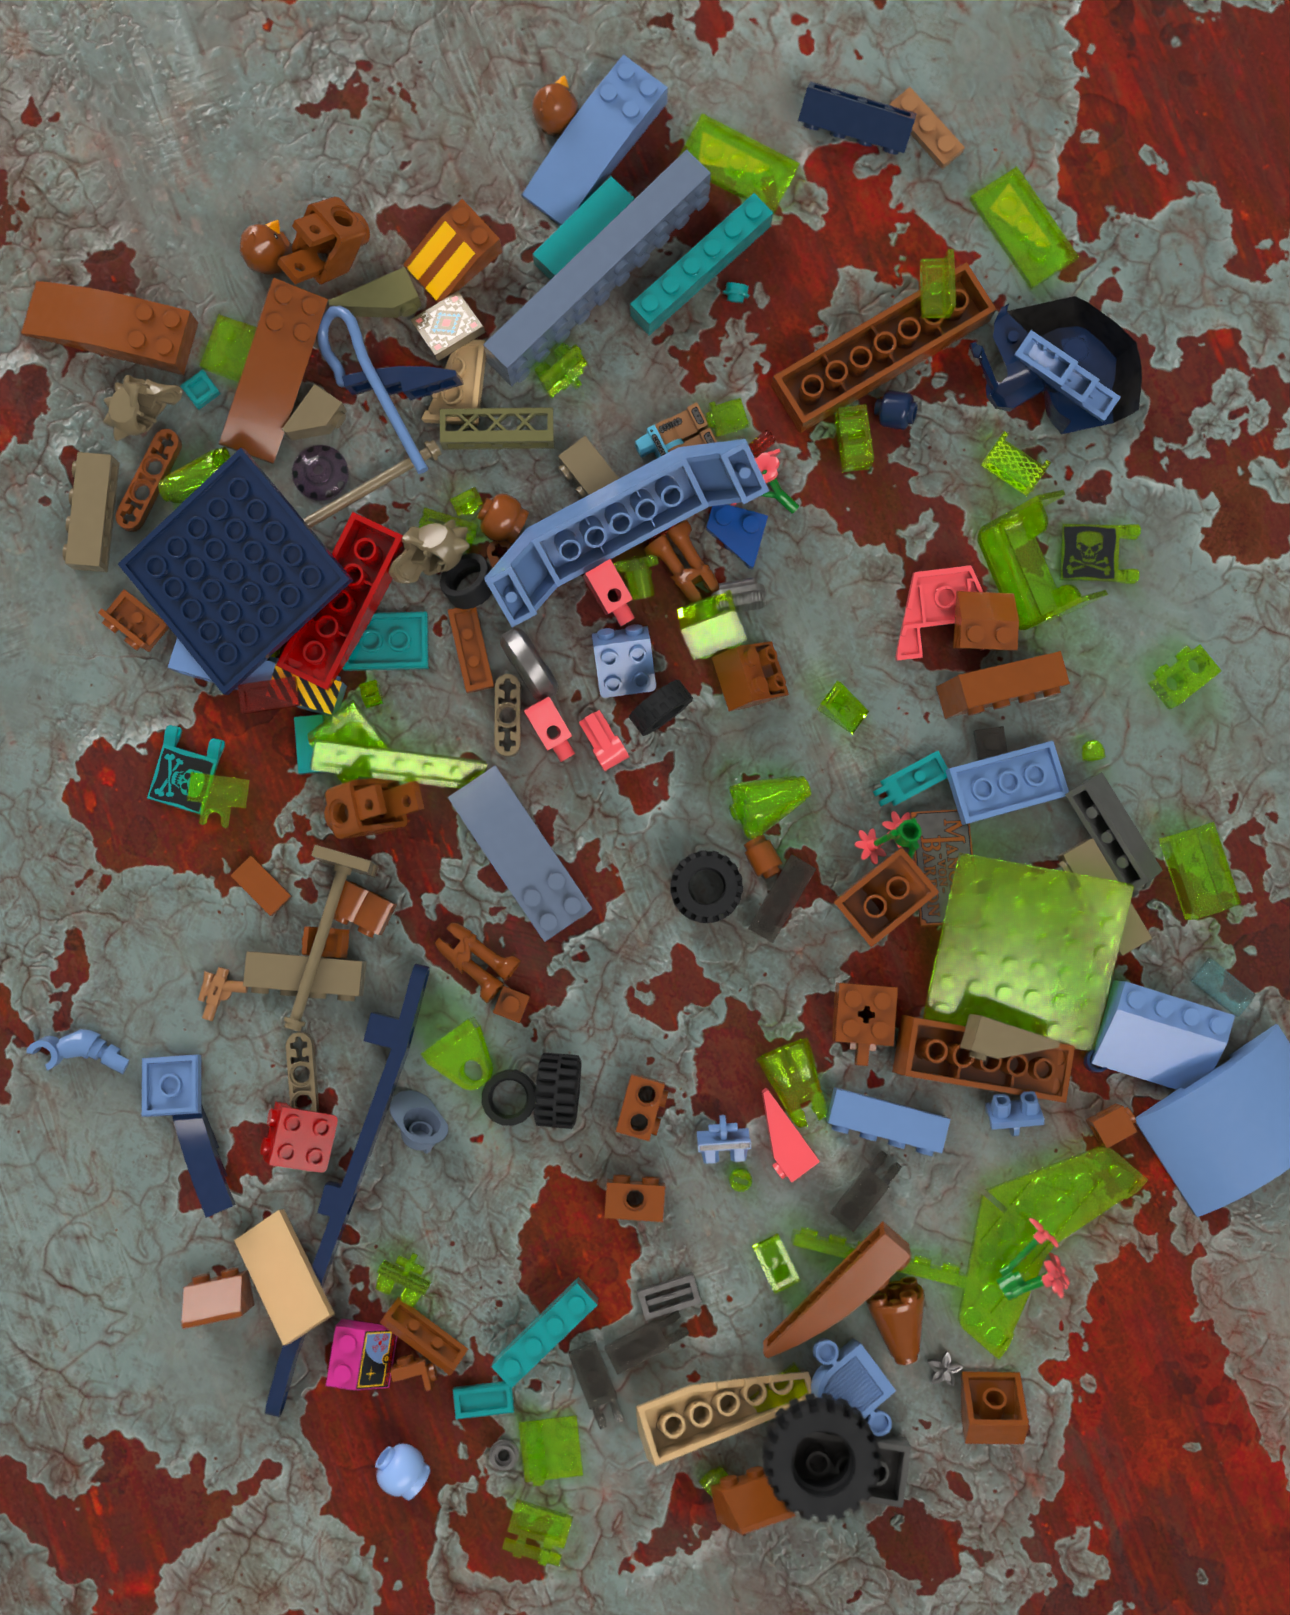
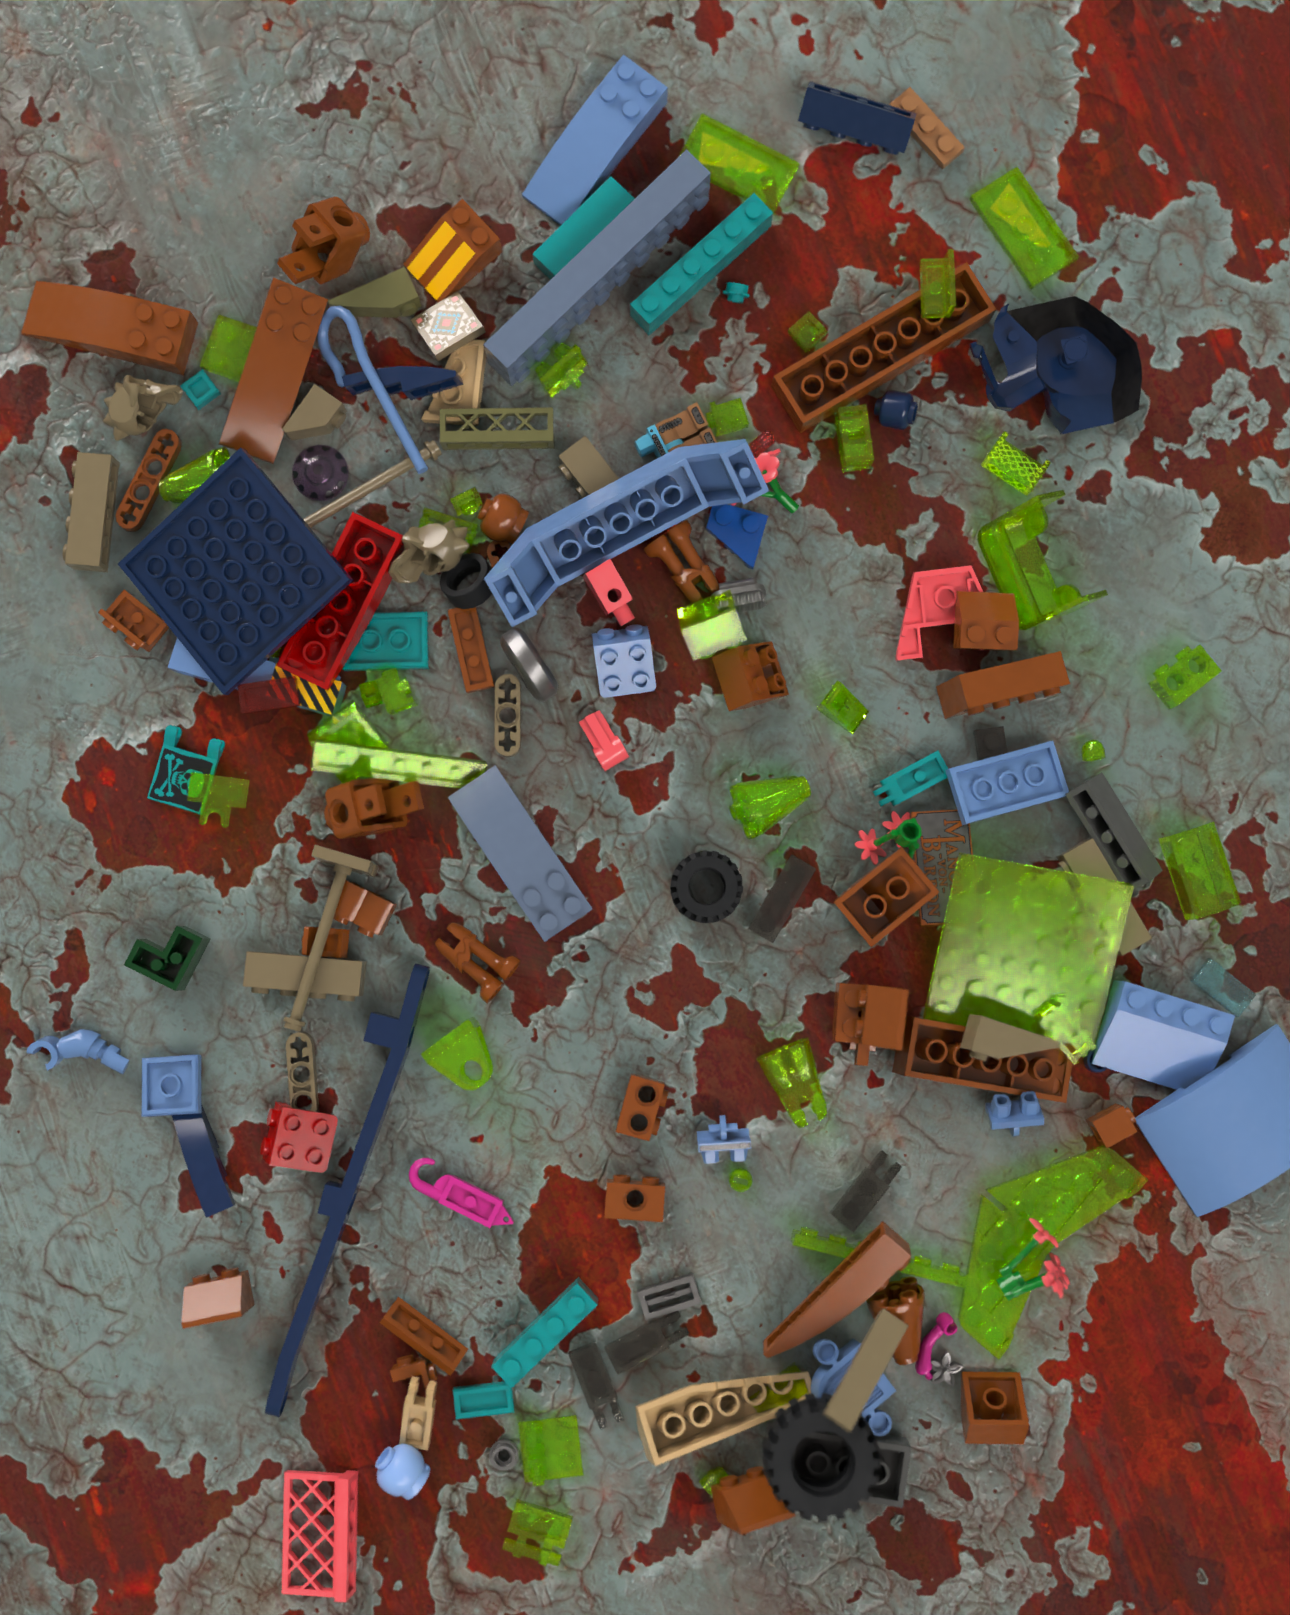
(174, 963): none -> dark green brick
(218, 988): medium nougat piece -> none
(261, 885): dark orange tile -> none
(263, 246): dark orange piece -> none
(284, 1277): tan tile -> none
(303, 726): teal tile -> none
(343, 1542): none -> coral fence
(361, 1356): slope -> none
(391, 1273): clear neon green hips -> none
(395, 691): none -> clear neon green brick
(418, 1120): sand blue piece -> none
(418, 1416): none -> tan hinge
(461, 1196): none -> dark pink plate
(487, 1096): black tyre -> none
(511, 1004): dark orange plate -> none
(542, 716): coral torso -> none
(554, 107): dark orange piece -> none
(557, 1090): black tyre -> none
(638, 575): clear neon green gear -> none
(660, 707): black tyre -> none
(763, 857): dark orange brick -> none
(776, 1263): clear neon green slope -> none
(787, 1145): coral slope -> none
(807, 332): none -> clear neon green plate
(865, 1370): none -> dark tan tile
(882, 1016): none -> dark orange slope
(887, 1120): medium blue brick -> none
(943, 1325): none -> dark pink piece
(1066, 376): medium blue slope -> none
(1080, 1050): none -> clear neon green tile
(1093, 552): flag -> none

